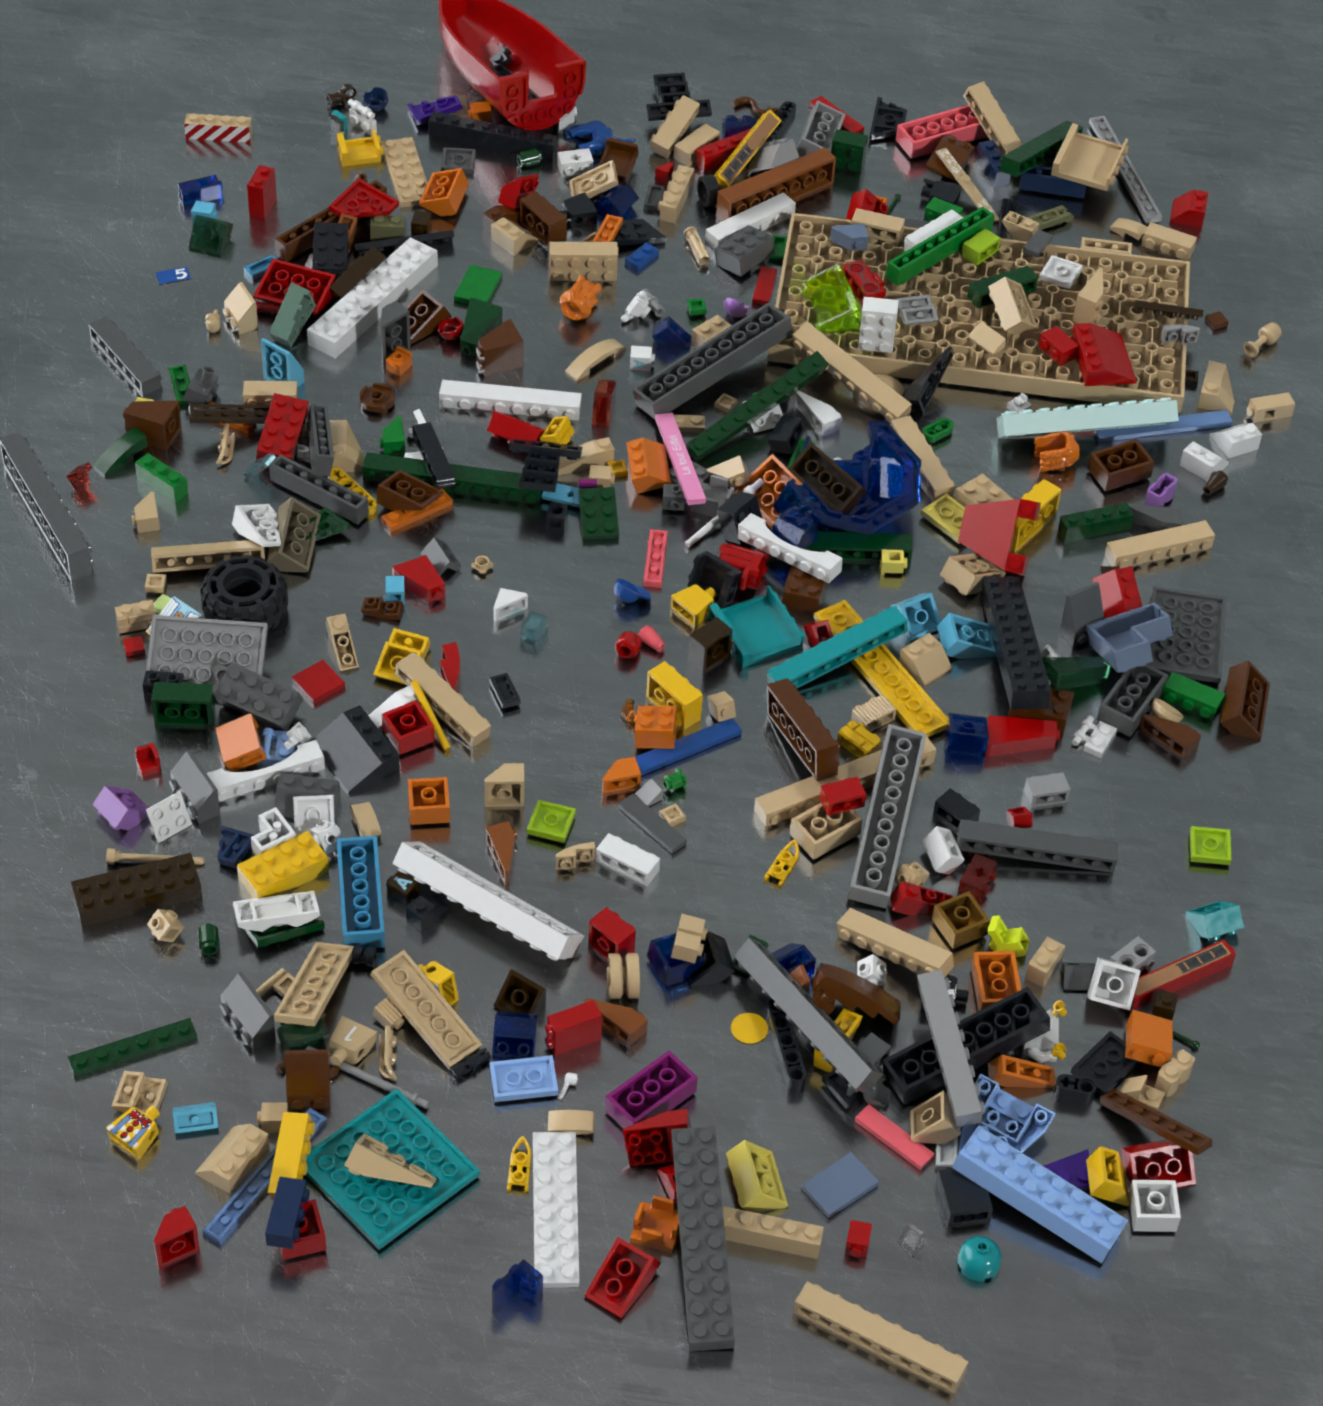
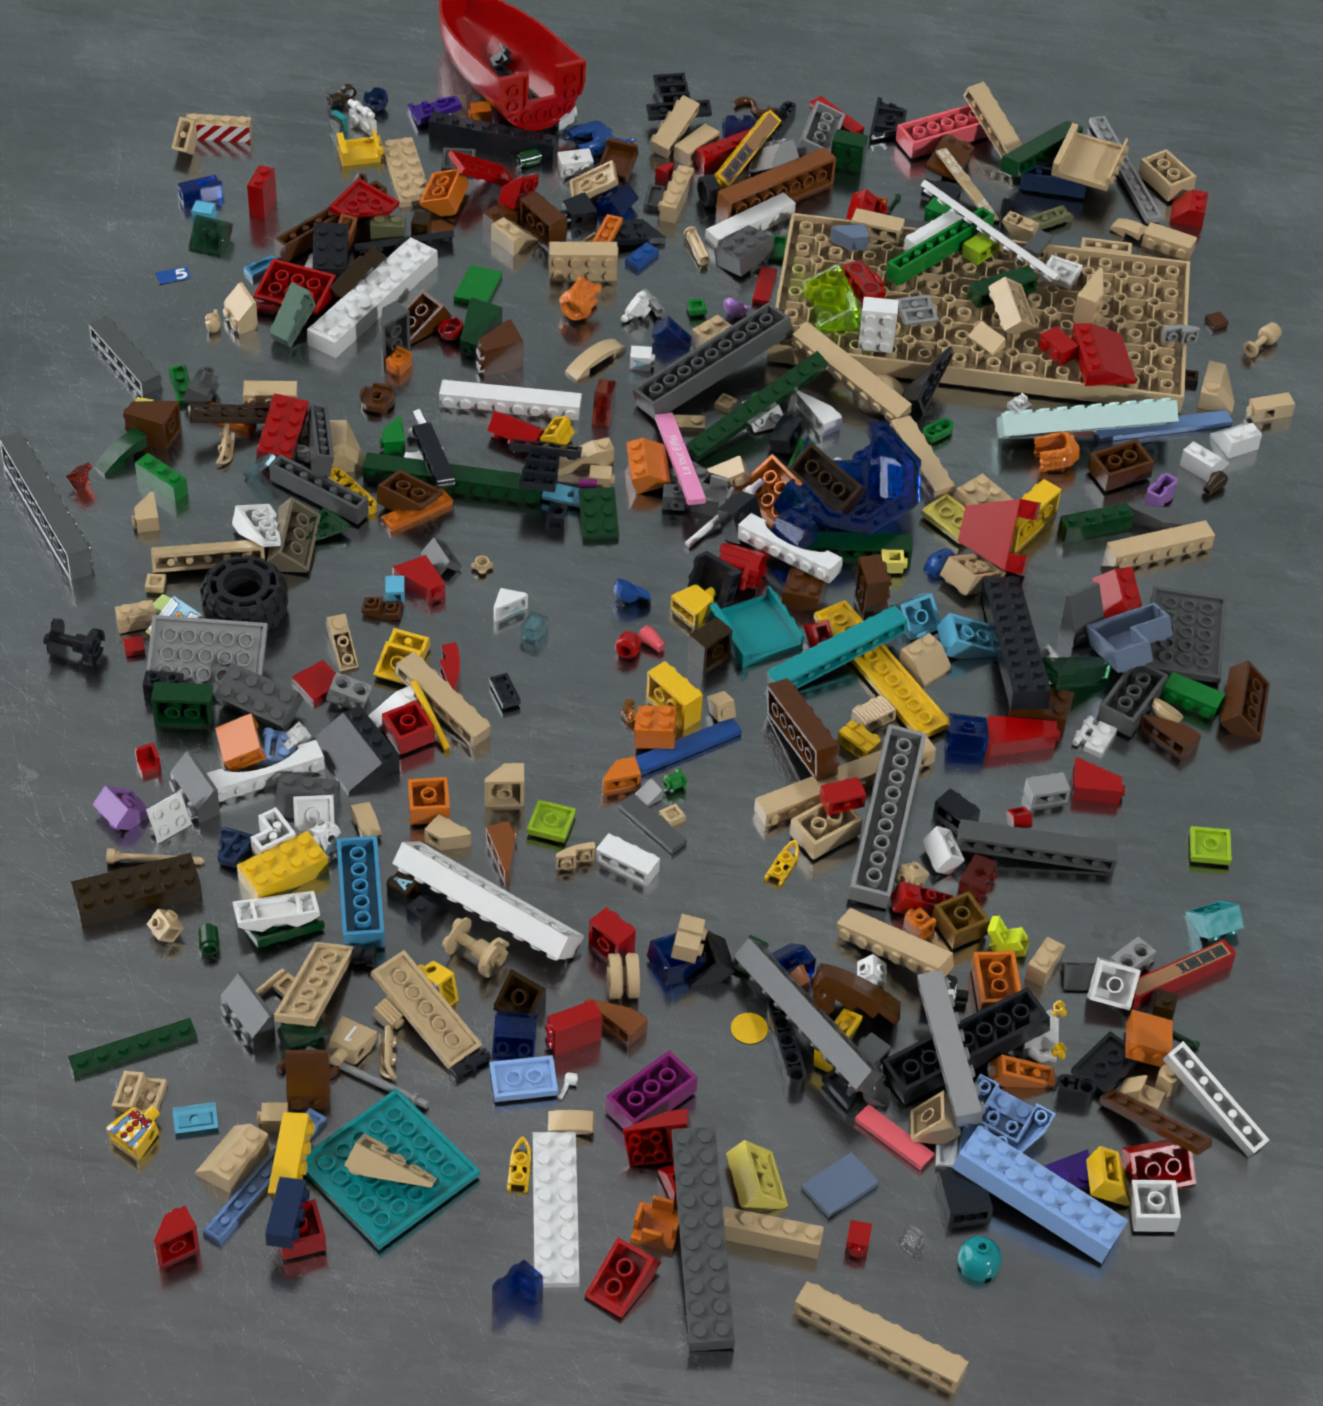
(87, 645): none -> black piece
(185, 136): none -> tan slope
(280, 364): medium azure slope -> none
(348, 691): none -> light grey brick
(446, 834): none -> tan slope
(480, 168): none -> red plate
(490, 955): none -> tan piece
(618, 468): yellow tile -> none
(655, 558): coral tile -> none
(872, 586): none -> reddish brown brick
(919, 923): none -> orange brick
(936, 562): none -> blue cap
(984, 227): none -> white plate
(989, 159): dark blue brick -> none
(1095, 783): none -> red slope
(1167, 174): none -> tan brick
(1176, 311): dark brown plate -> none
(1215, 1099): none -> white brick

